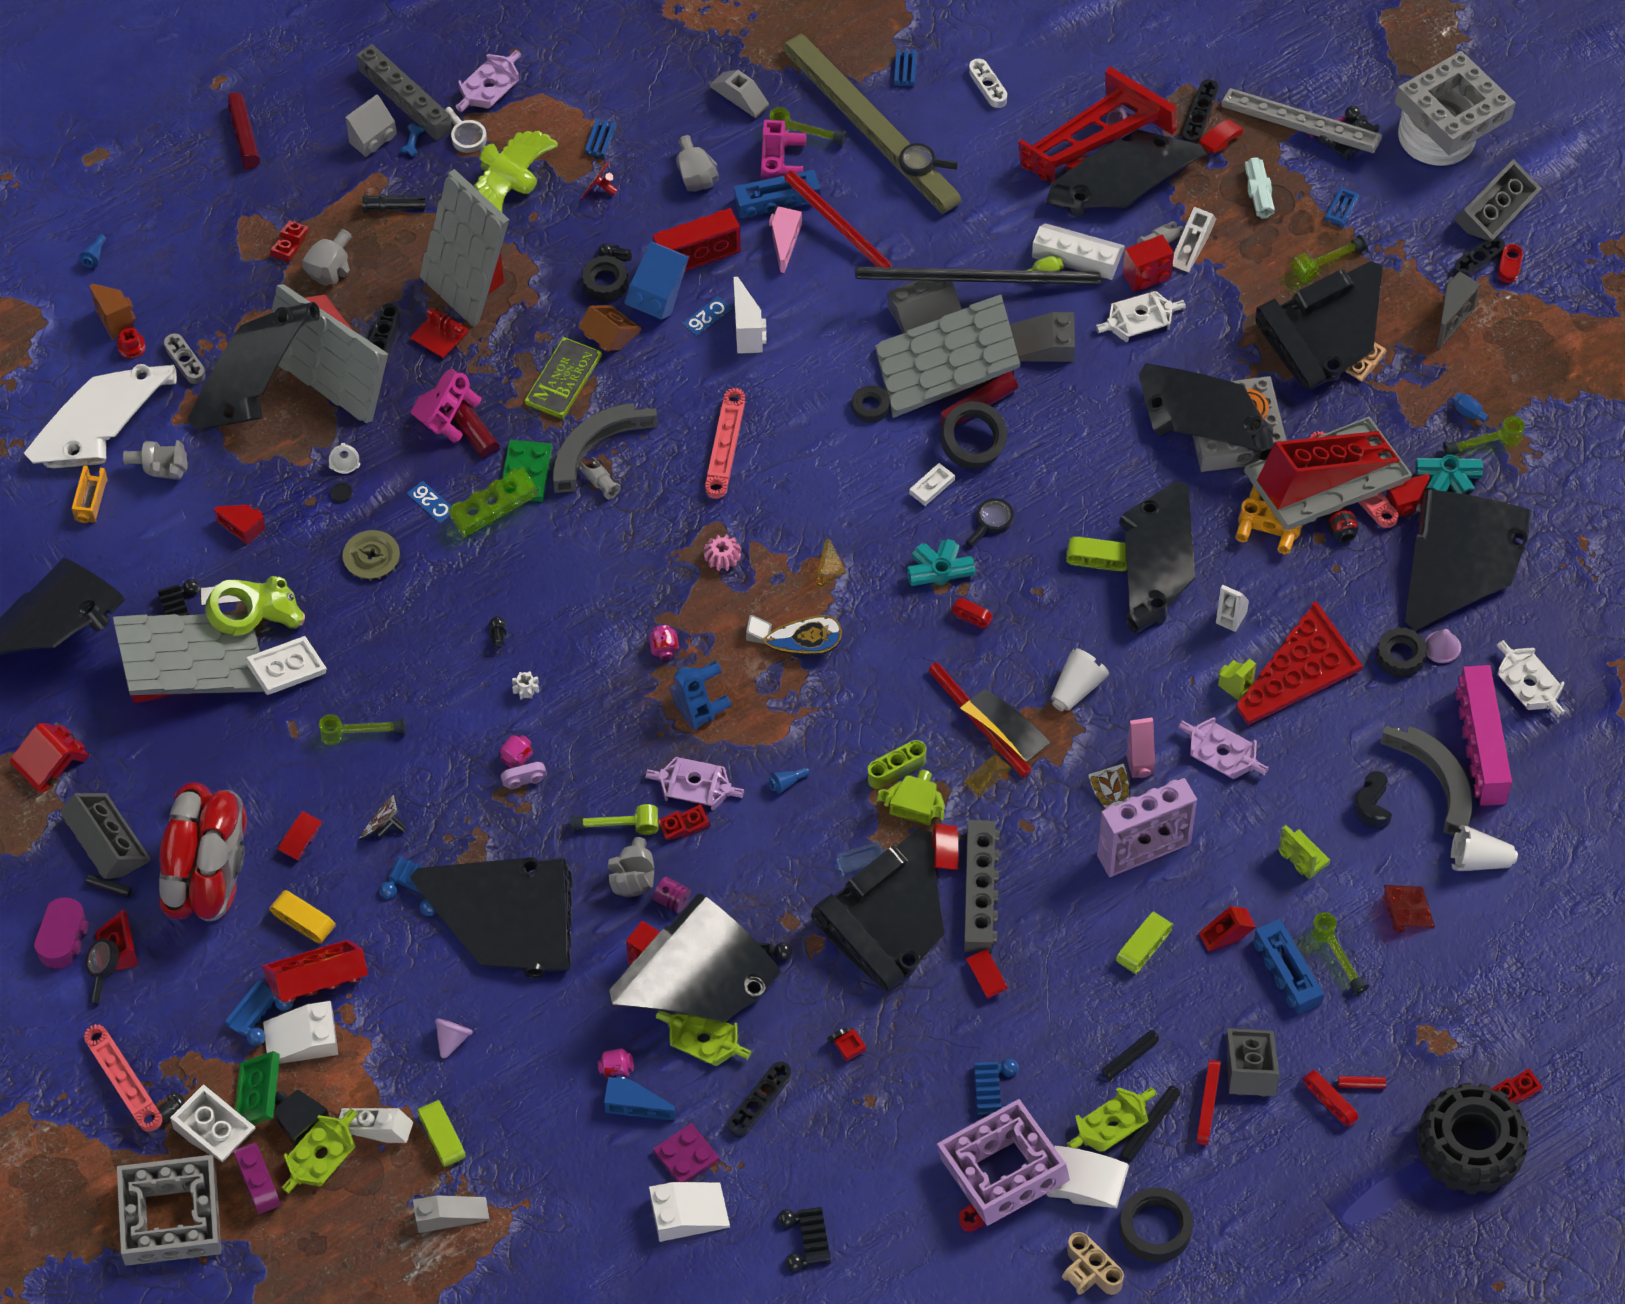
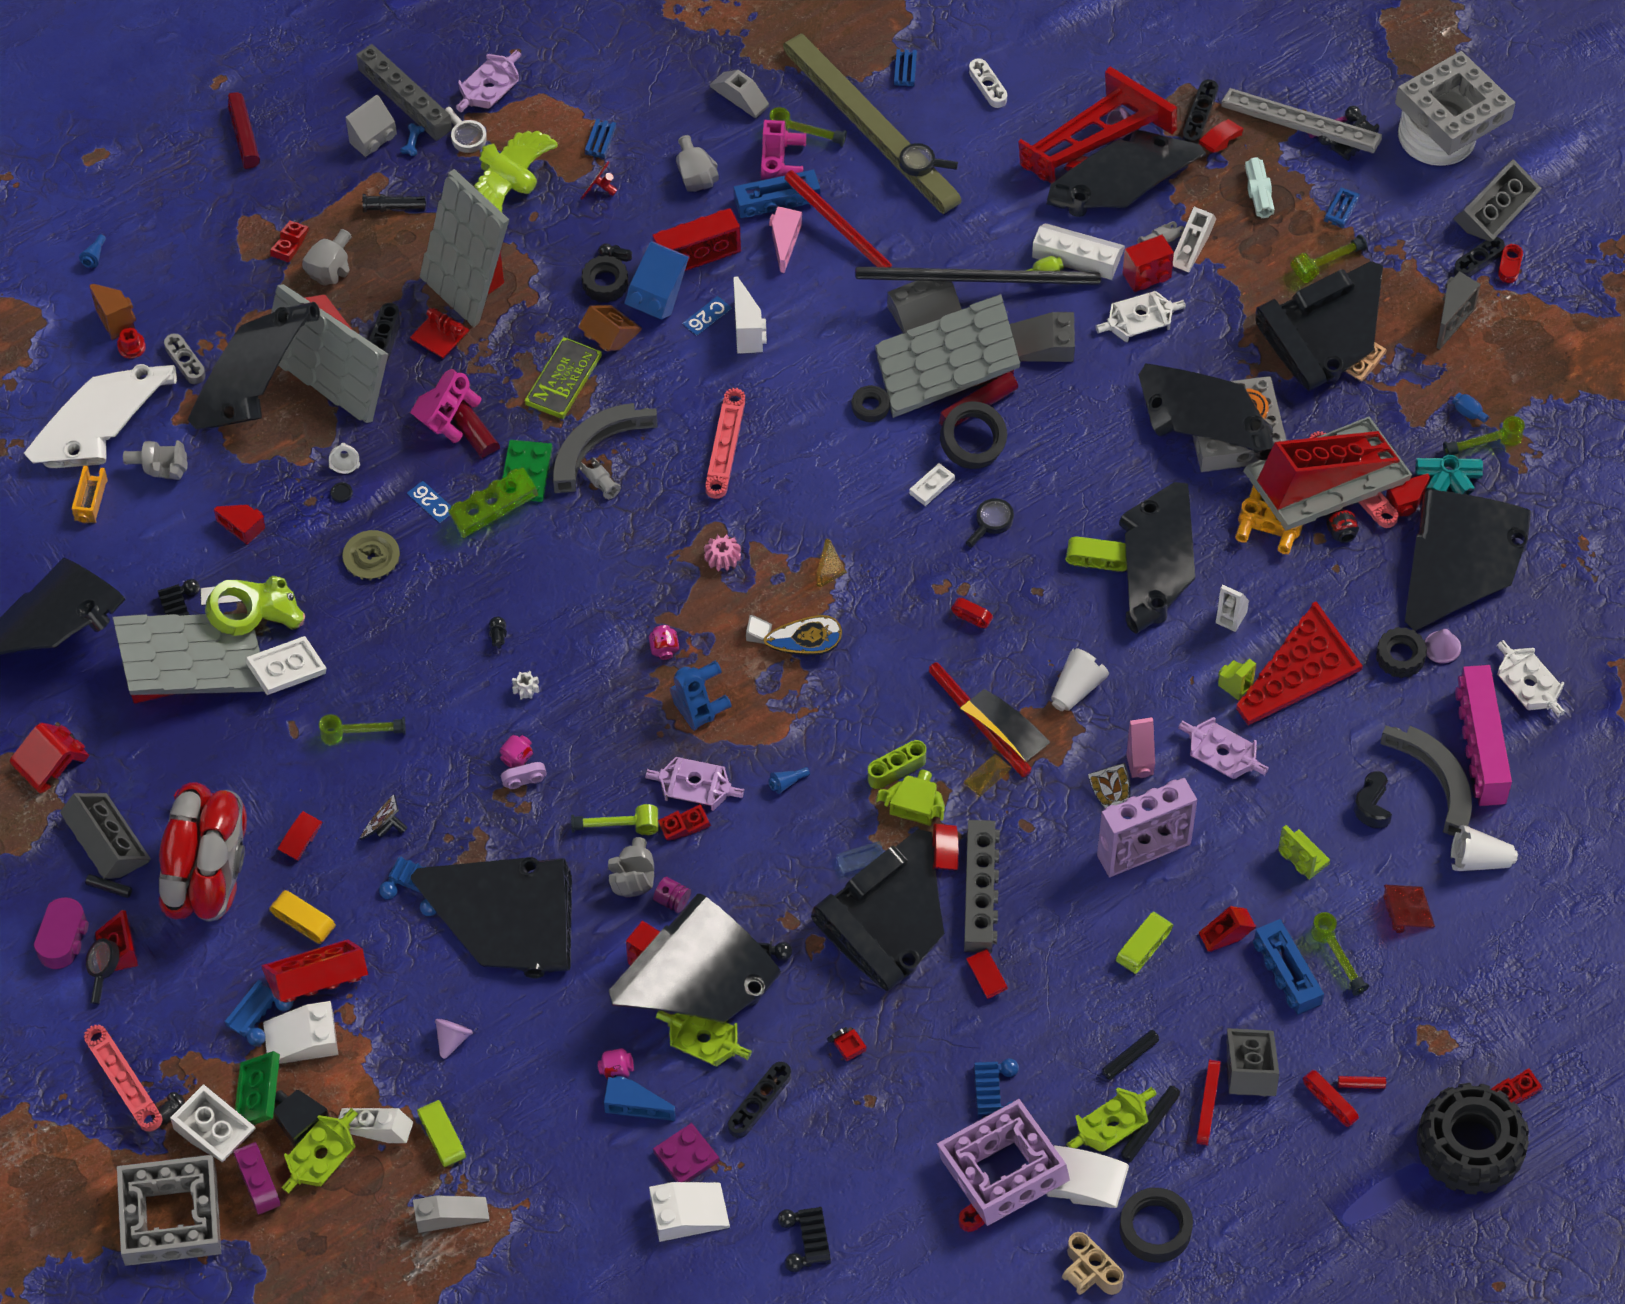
(944, 560): teal piece -> none

